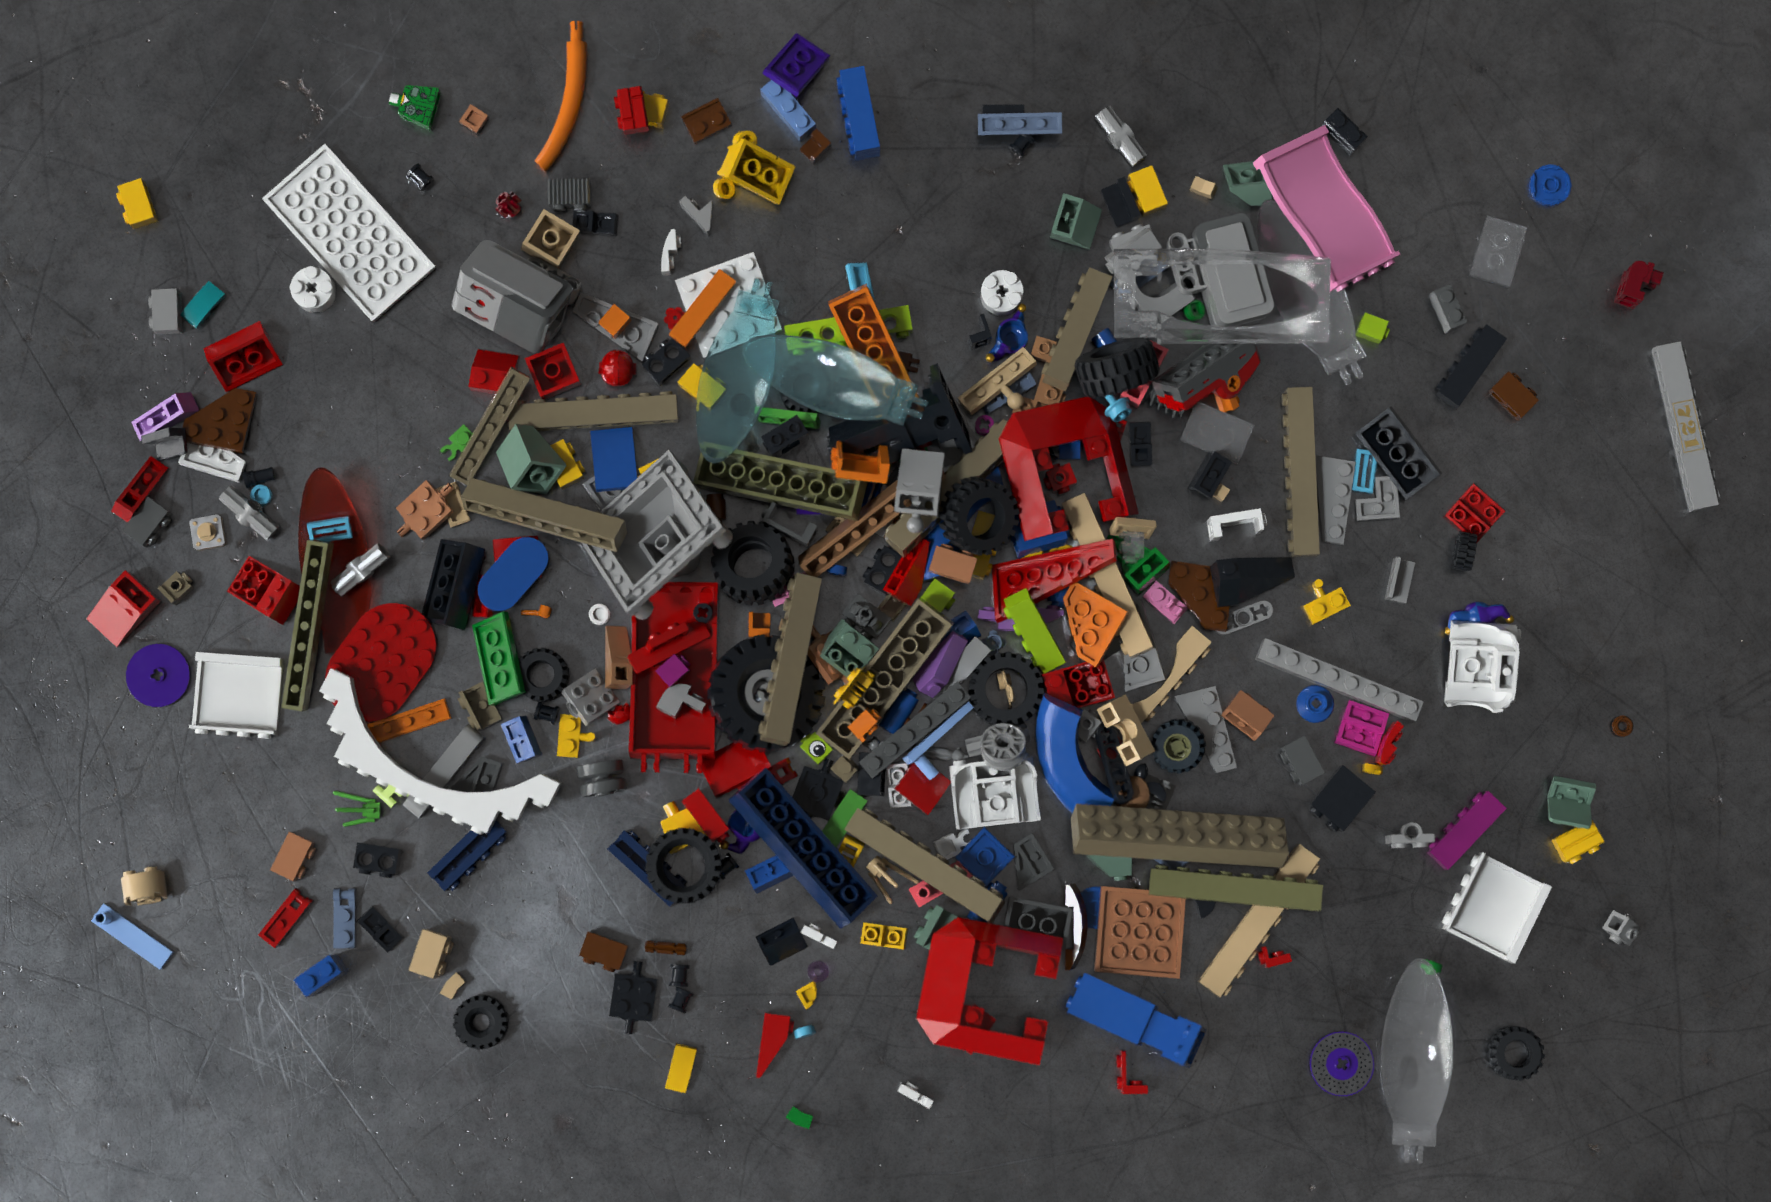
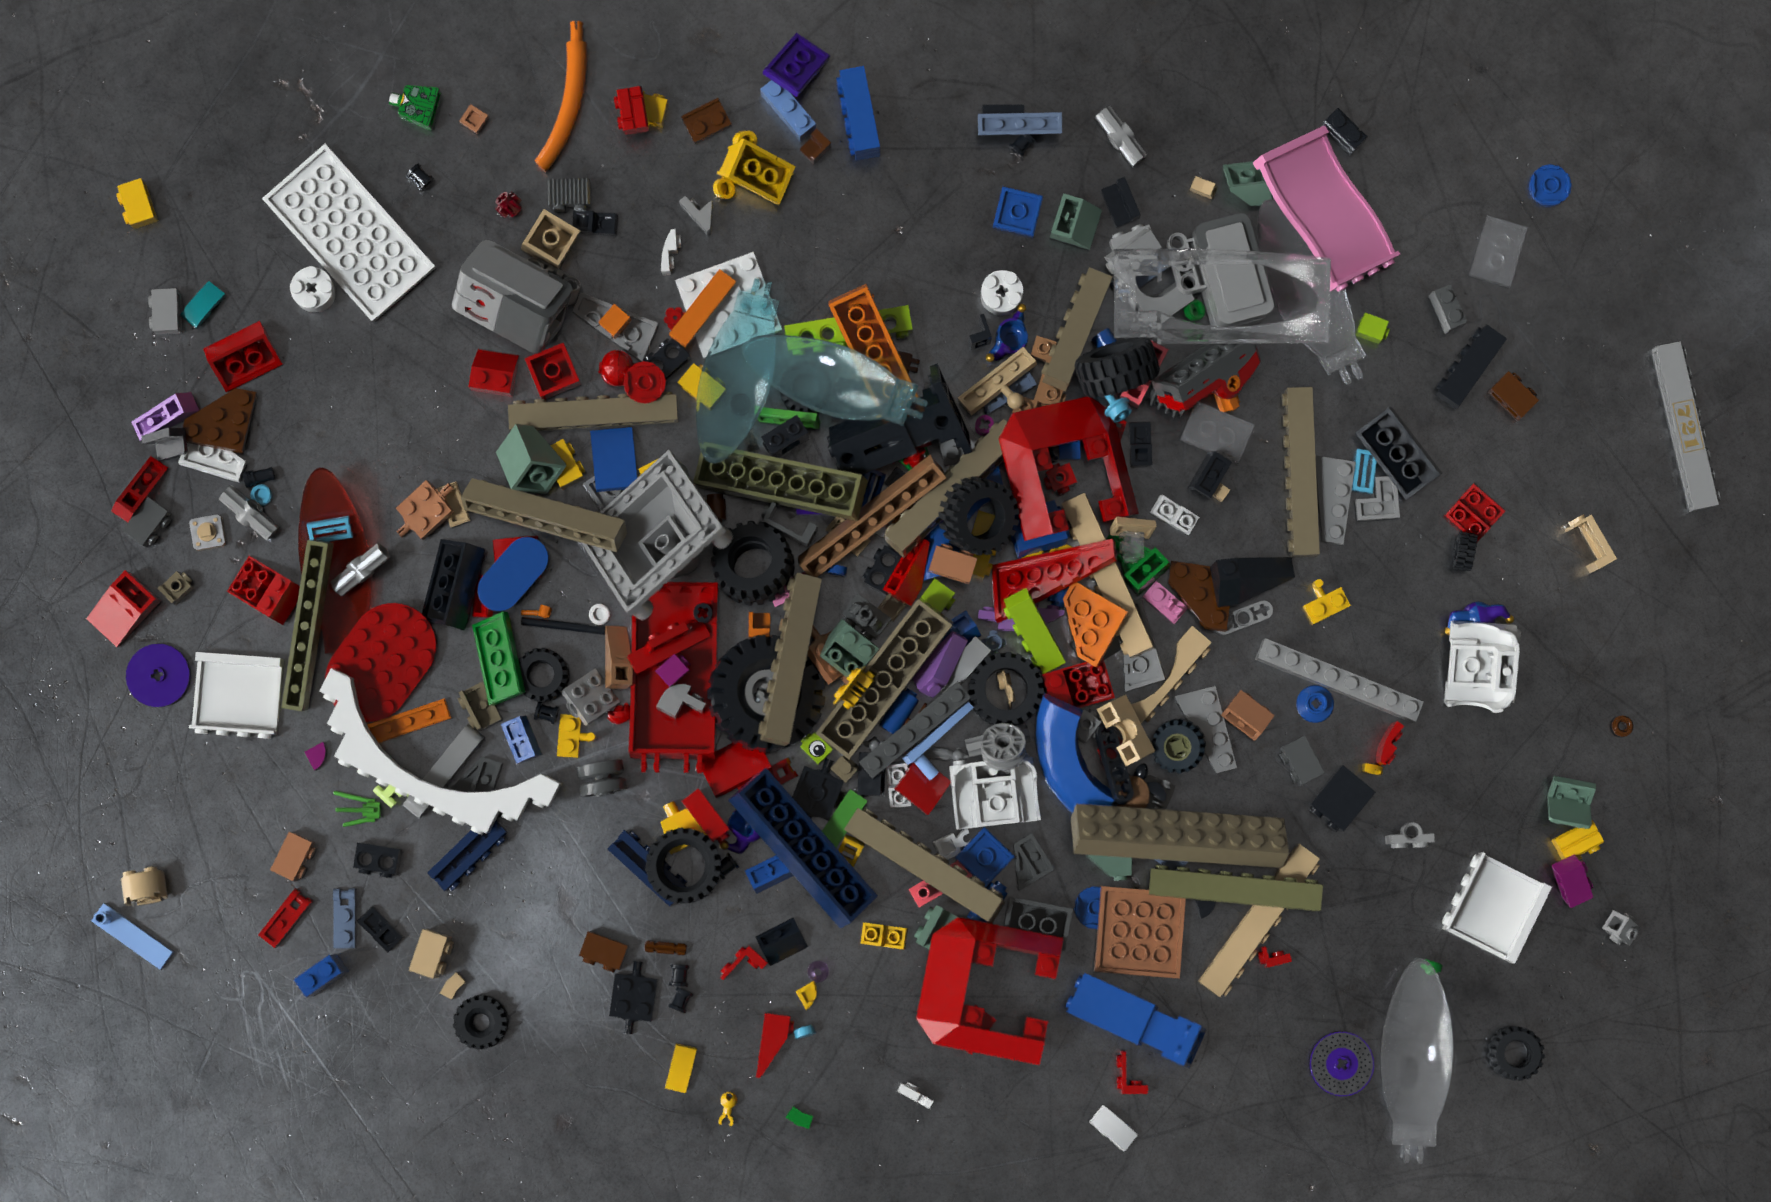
(316, 755): none -> magenta tile
(459, 441): bright green plate -> none
(489, 426): dark tan plate -> none
(561, 625): none -> black bar
(644, 382): none -> red tile
(728, 1103): none -> yellow arm
(754, 960): none -> red bracket
(814, 933): white plate -> none
(858, 275): medium azure tile -> none
(860, 466): orange panel -> none
(865, 724): orange brick -> none
(878, 868): tan plant -> none
(920, 482): light grey slope -> none
(1017, 211): none -> blue tile
(1075, 900): reddish brown slope -> none
(1113, 1128): none -> white slope
(1147, 191): yellow brick -> none
(1174, 515): none -> white slope
(1253, 516): white panel -> none
(1361, 728): dark pink slope -> none
(1399, 580): light grey panel -> none
(1466, 830): magenta brick -> none
(1573, 881): none -> magenta brick
(1595, 540): none -> tan panel
(1634, 280): dark red hips -> none

